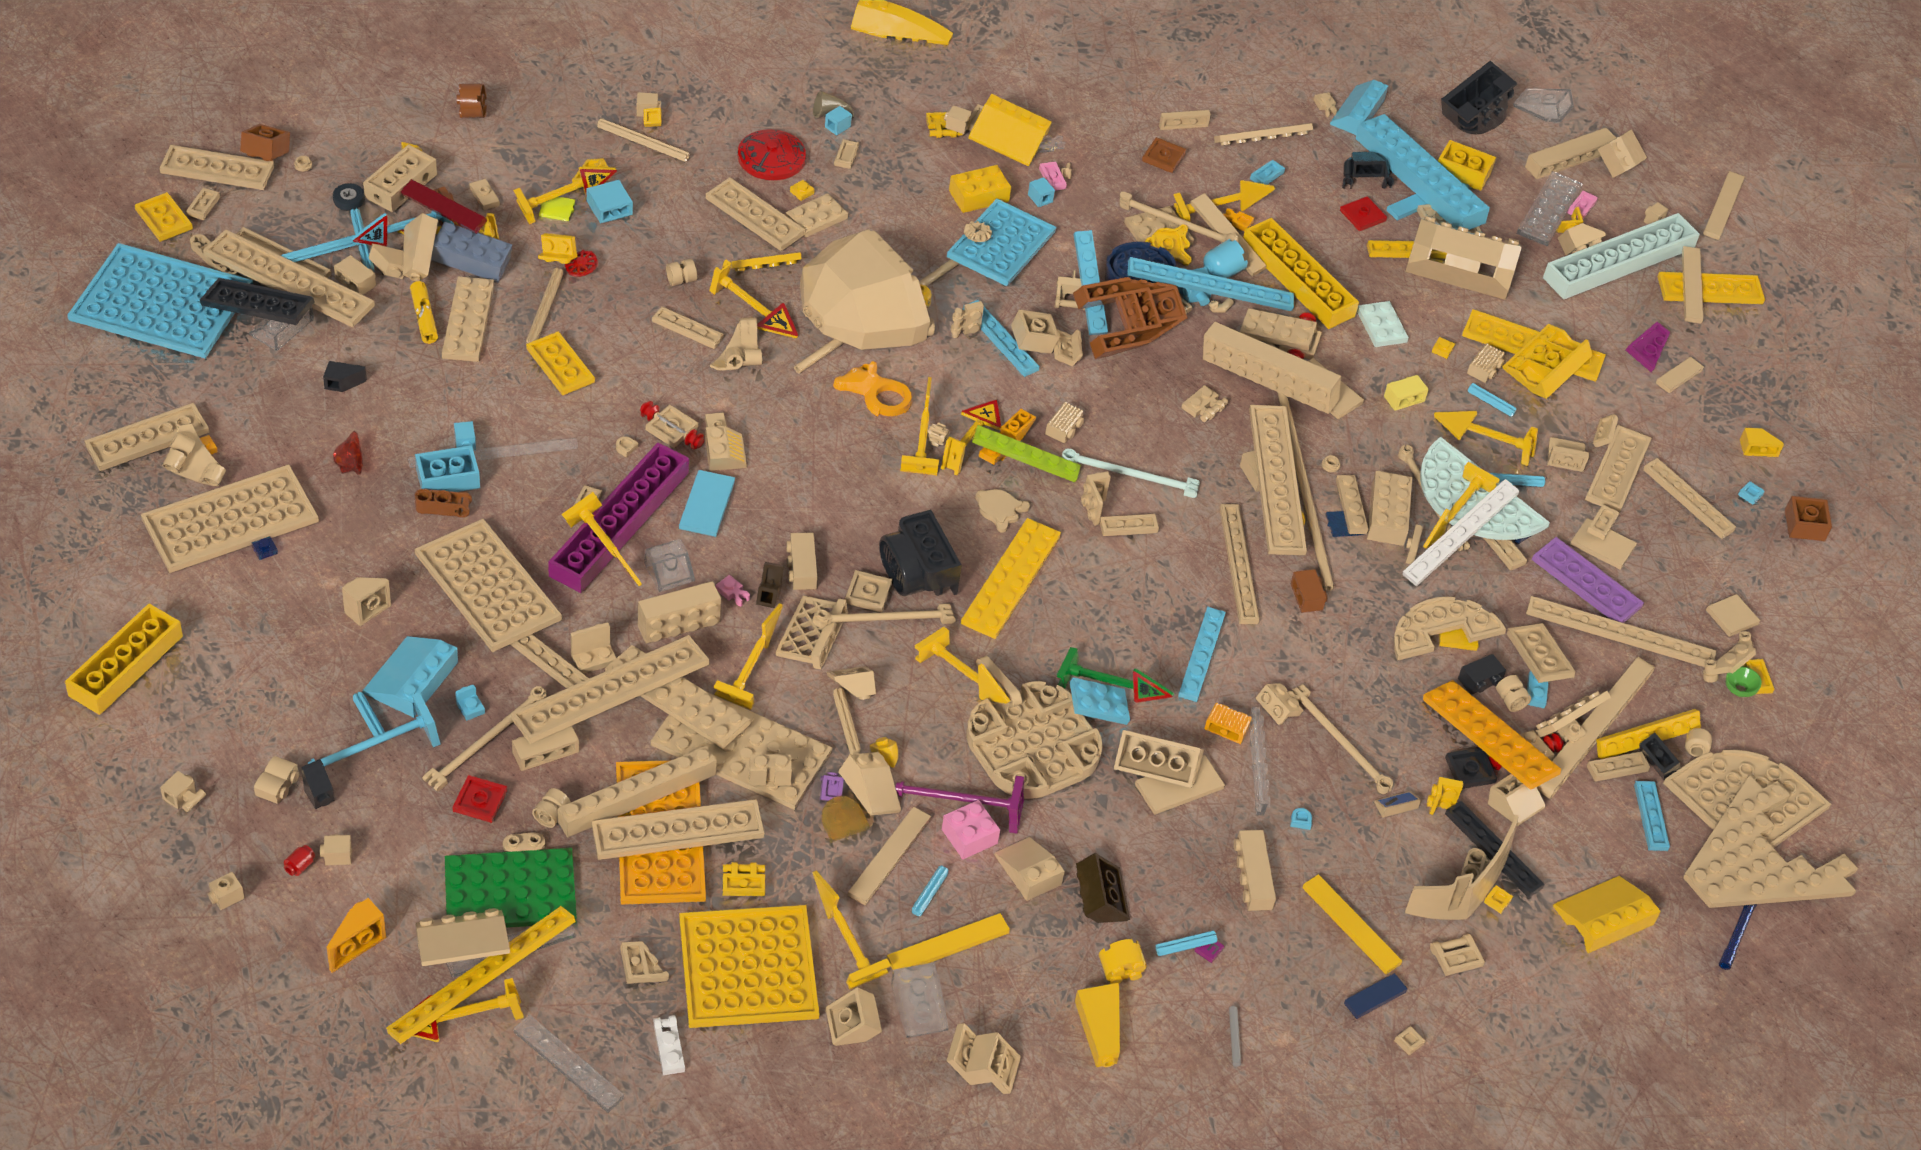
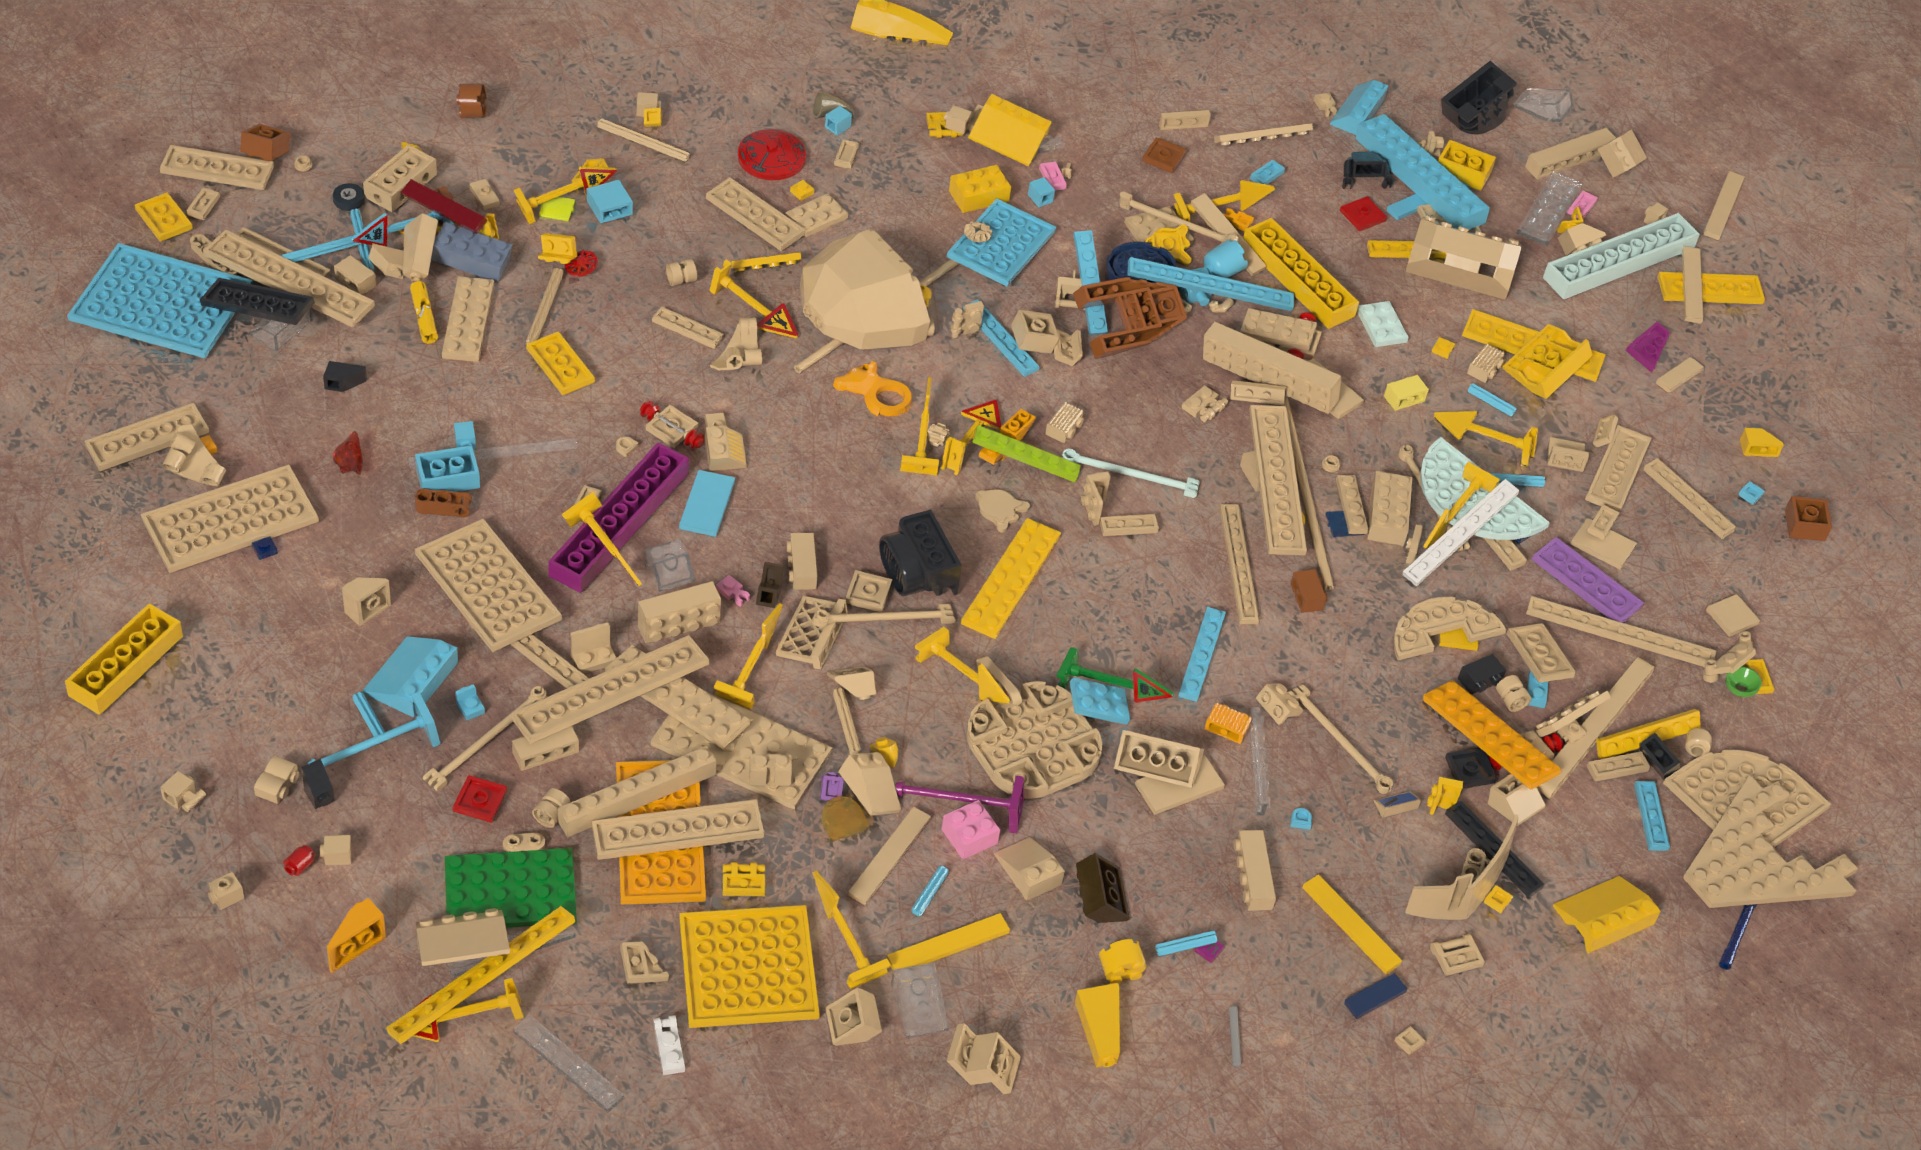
(1258, 392): none -> tan plate
(1431, 143): none -> tan hips

